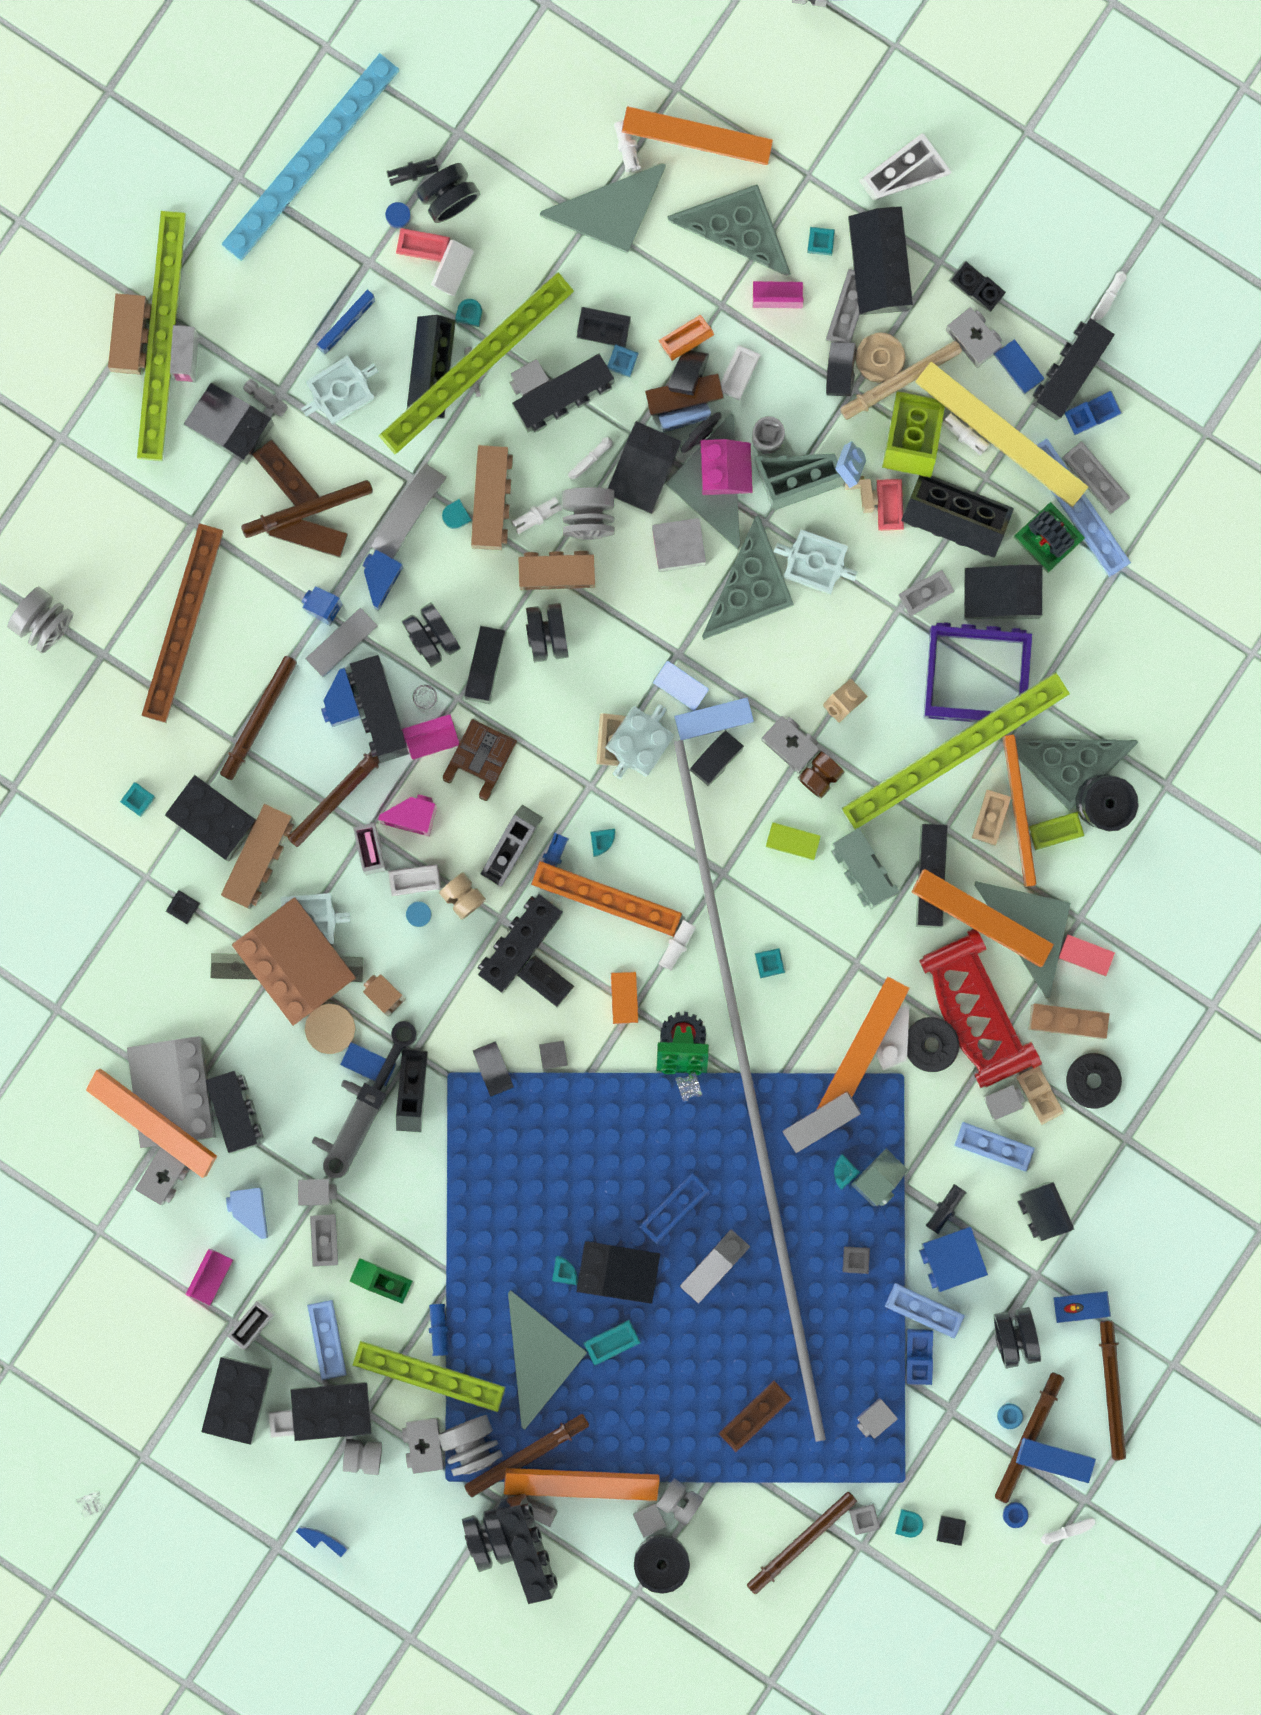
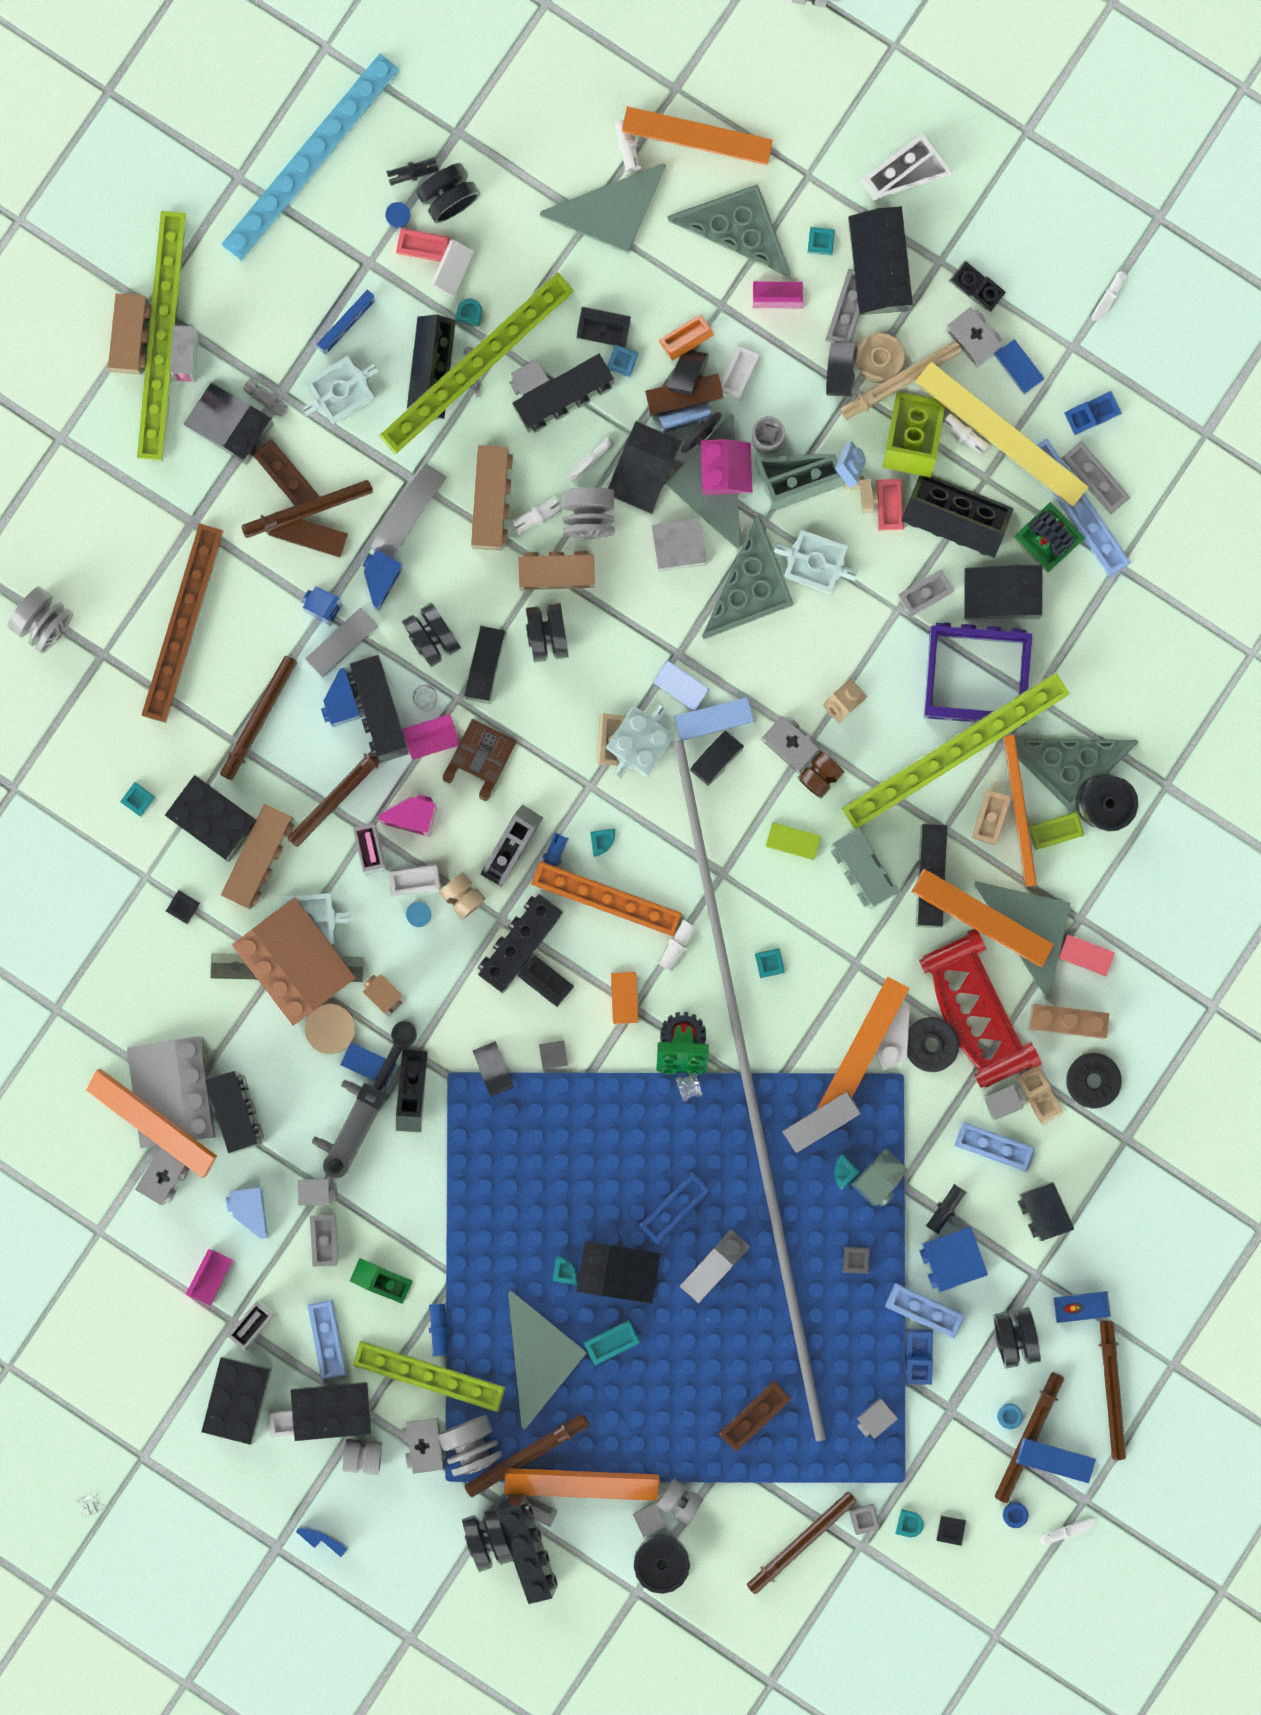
(455, 515): teal tile -> none
(1072, 369): black brick -> none

